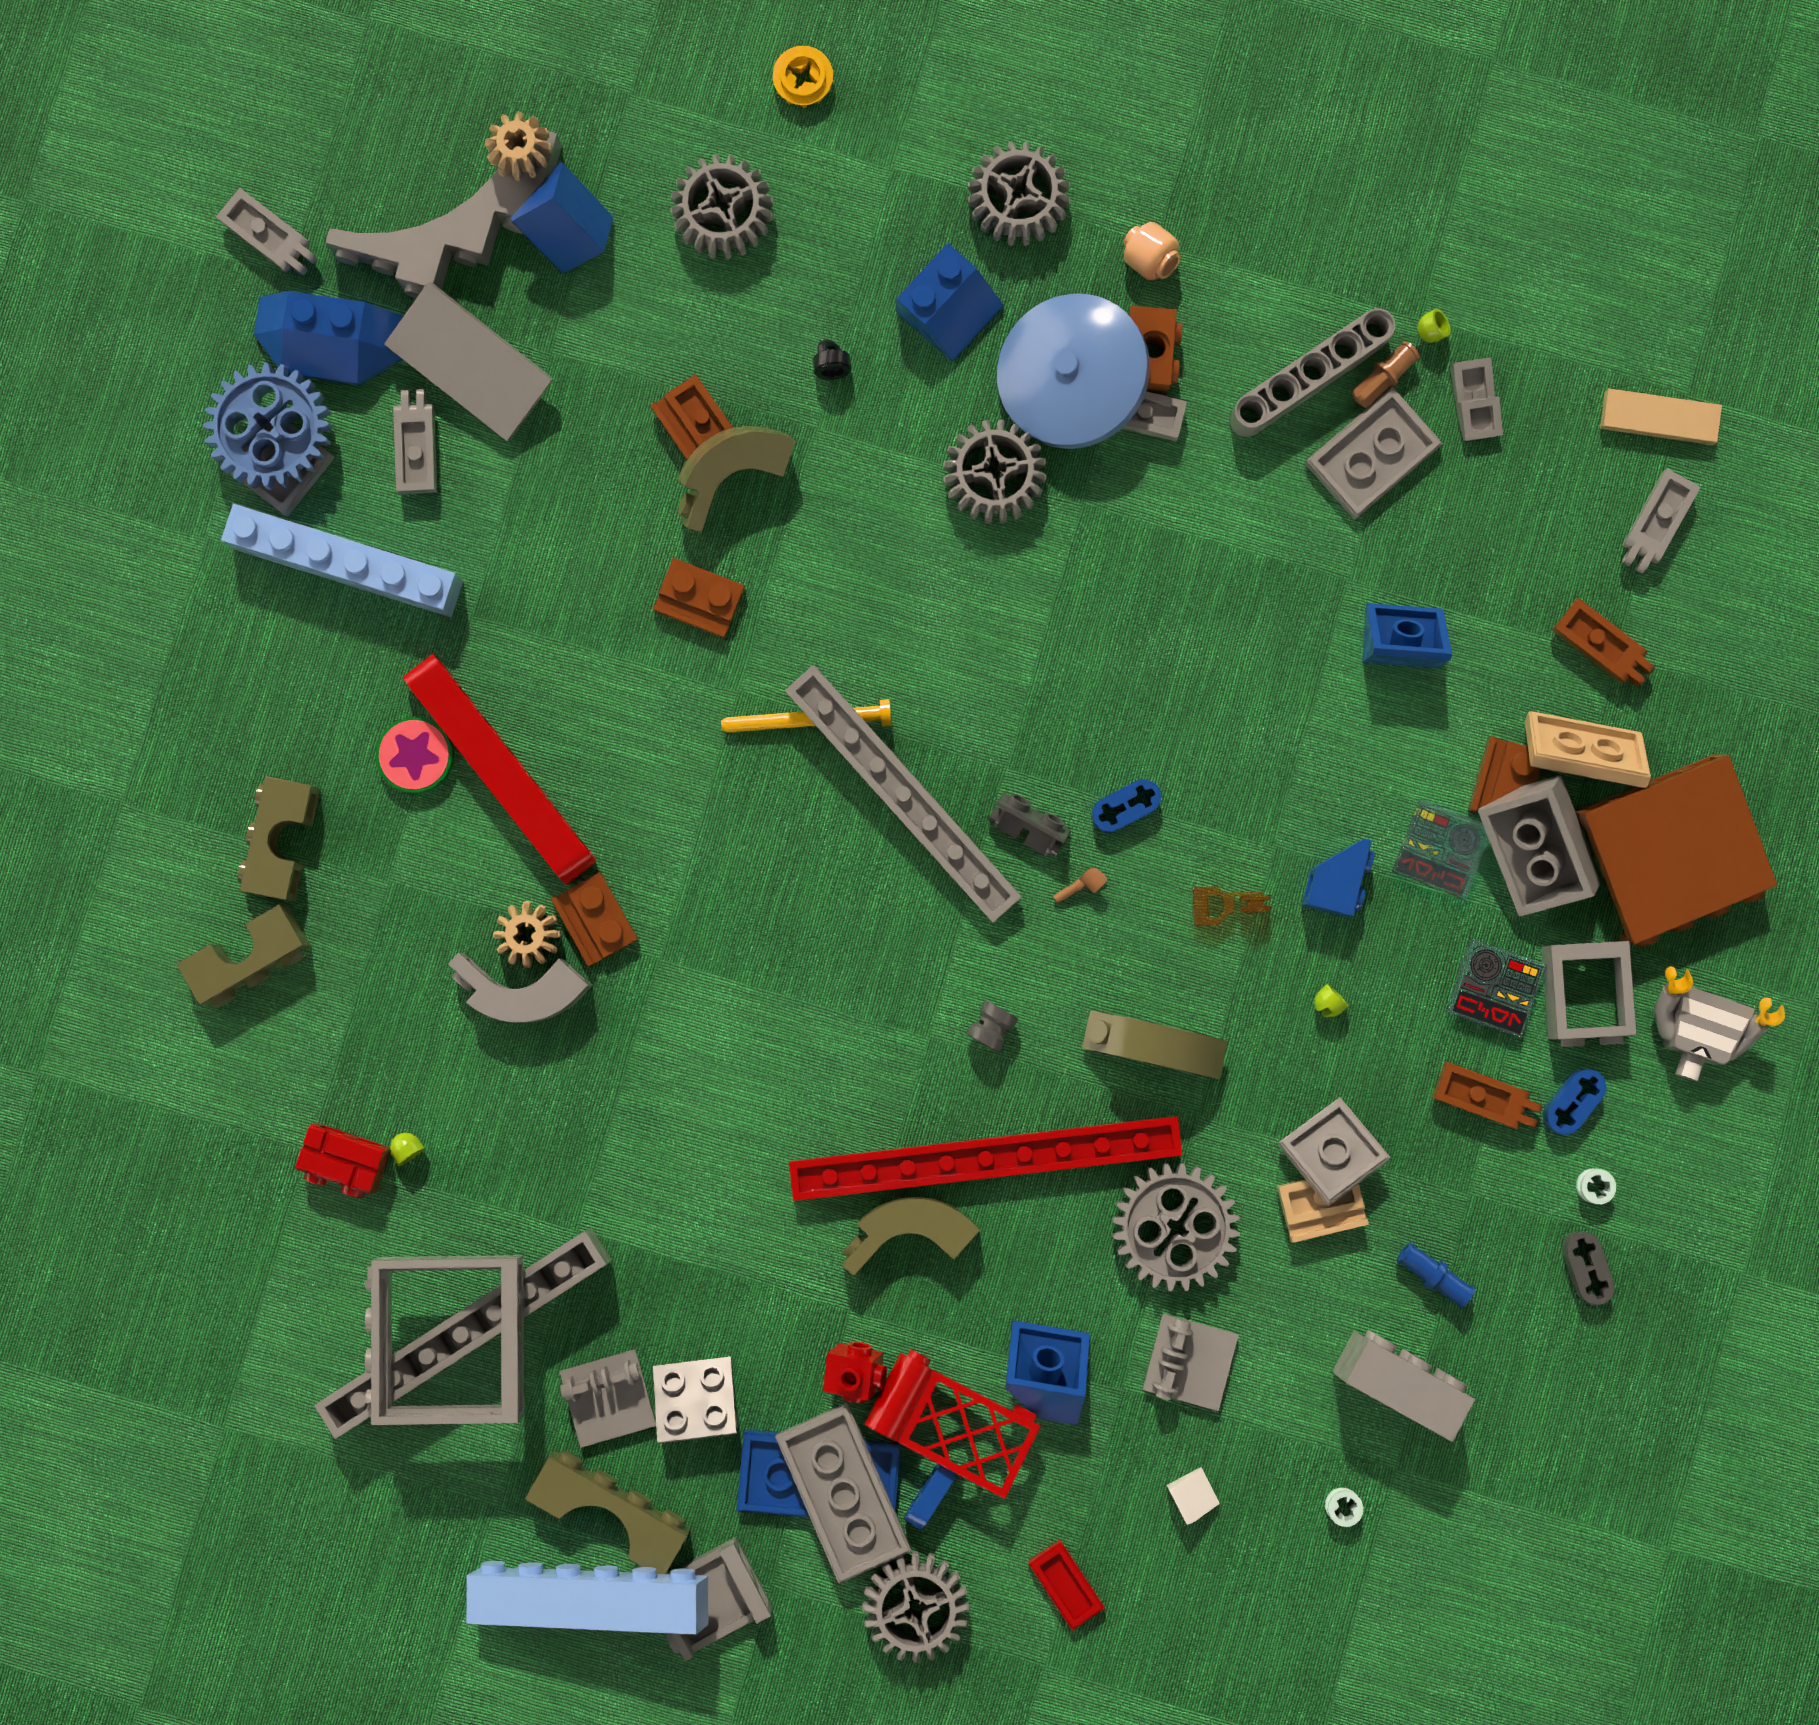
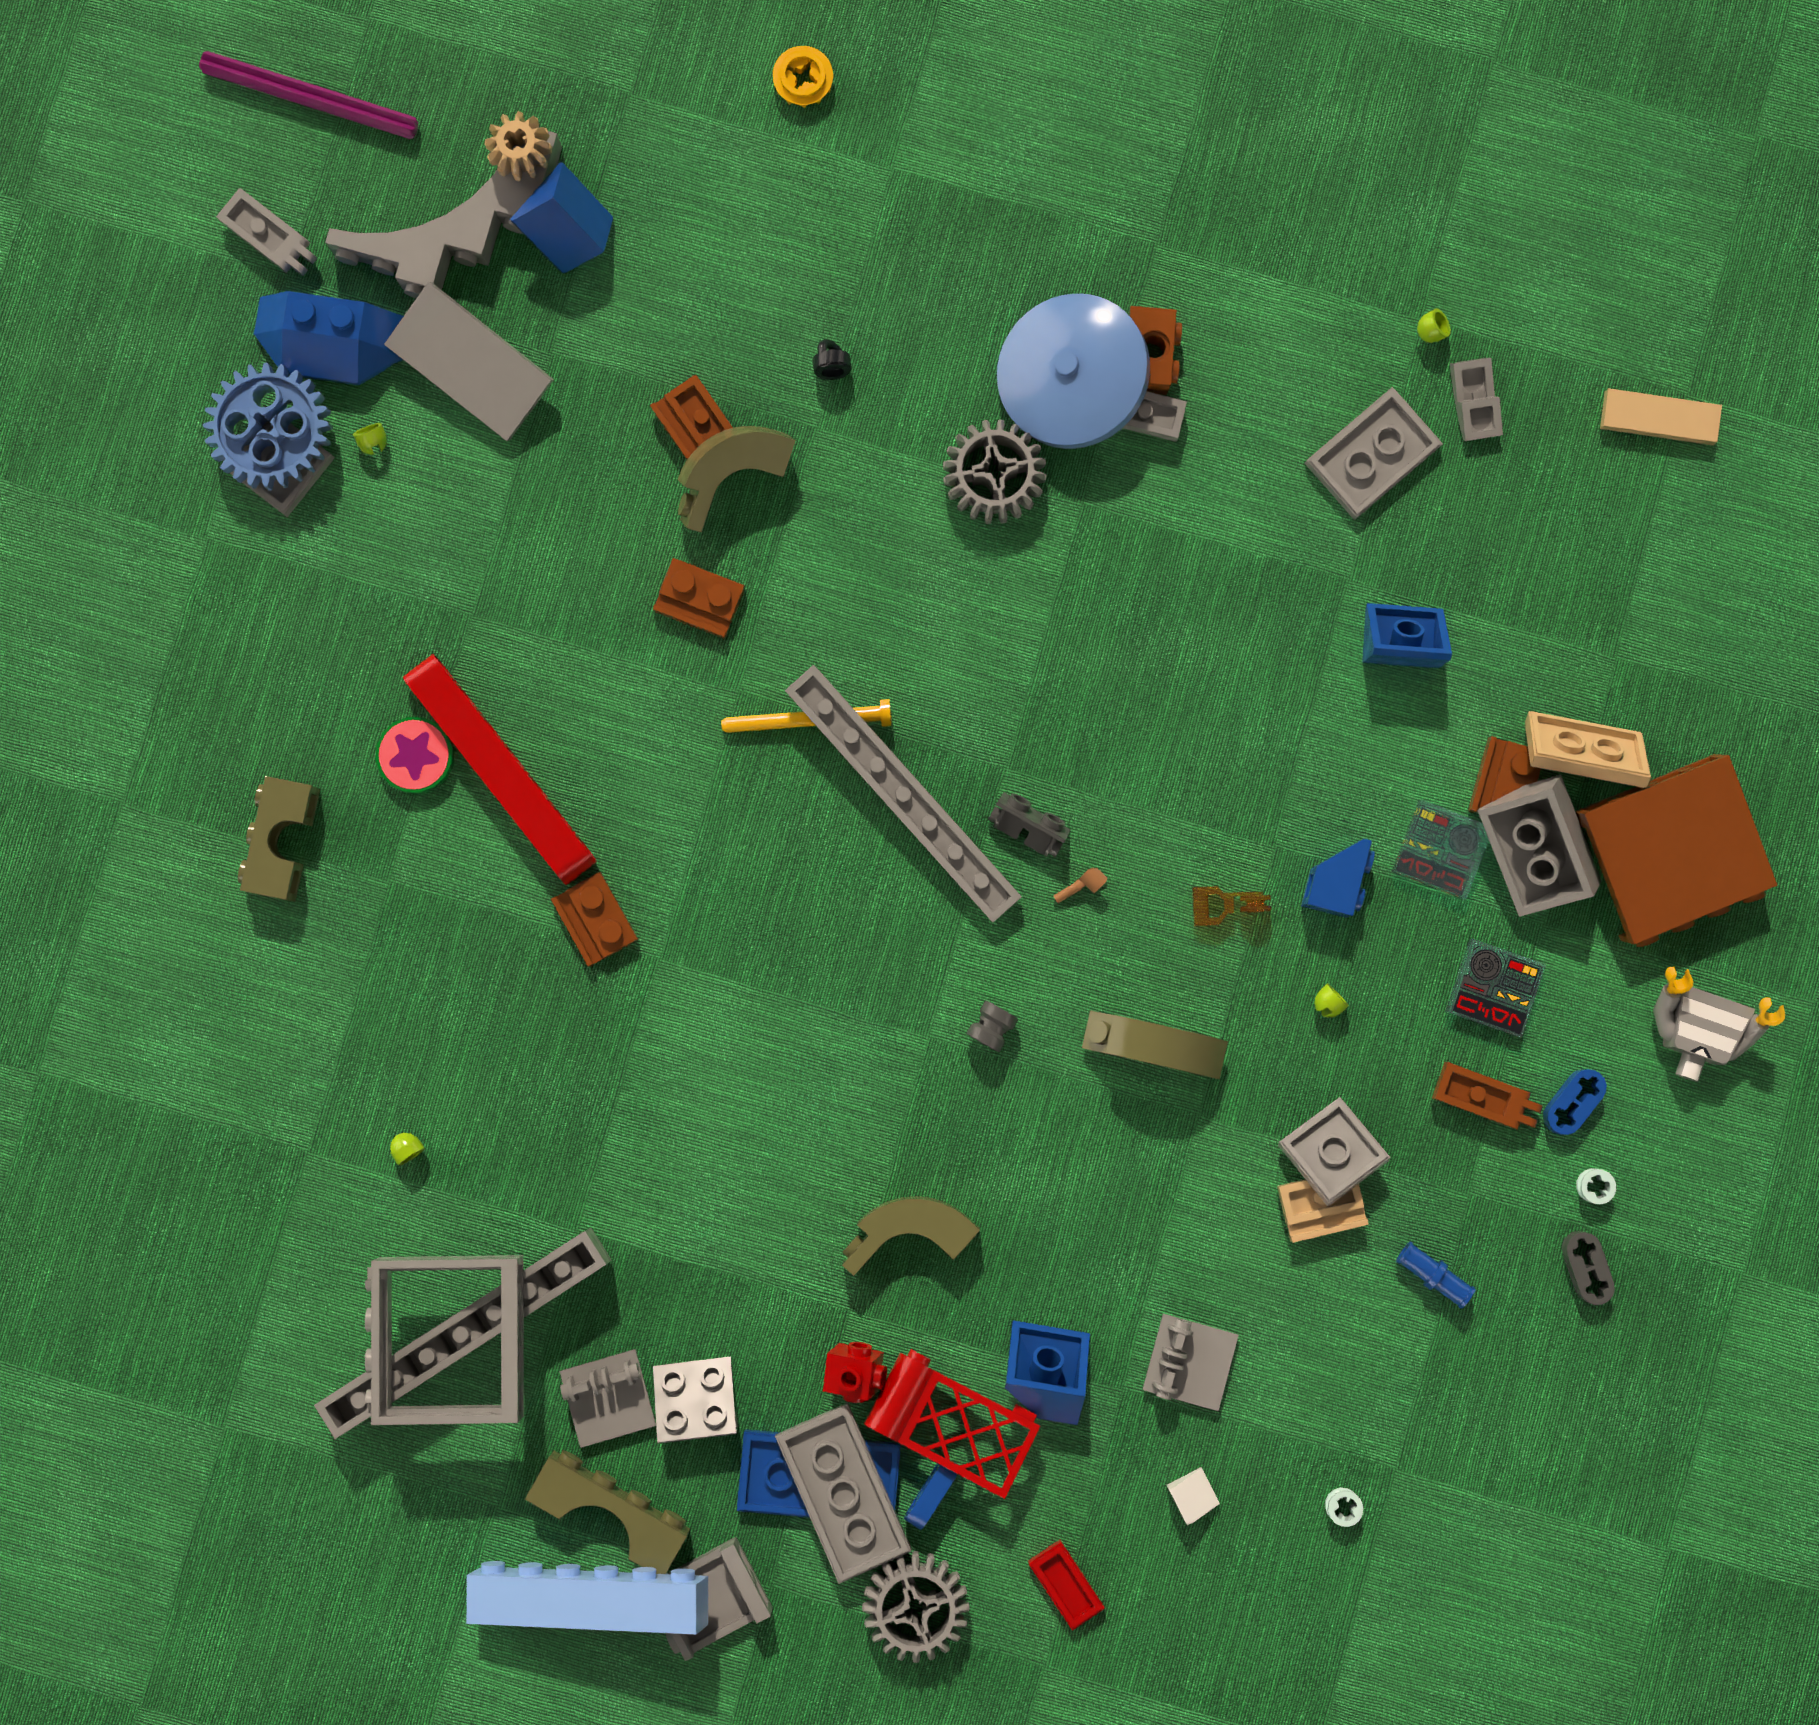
(275, 942): olive arch -> none
(308, 94): none -> magenta axle
(342, 560): light blue brick -> none
(342, 1159): red brick -> none
(369, 437): none -> lime hinge
(415, 445): light grey hinge -> none
(514, 931): tan gear -> none
(544, 999): light grey arch -> none
(734, 199): light grey gear -> none
(948, 302): blue slope -> none
(985, 1158): red plate -> none
(1005, 184): light grey gear -> none
(1122, 797): blue beam -> none
(1151, 251): light nougat head -> none
(1205, 1248): light grey gear -> none
(1324, 360): light grey beam -> none
(1385, 374): medium nougat axle -> none
(1404, 1383): light grey brick -> none
(1555, 995): light grey window -> none
(1603, 643): dark orange hinge -> none
(1659, 519): light grey hinge -> none

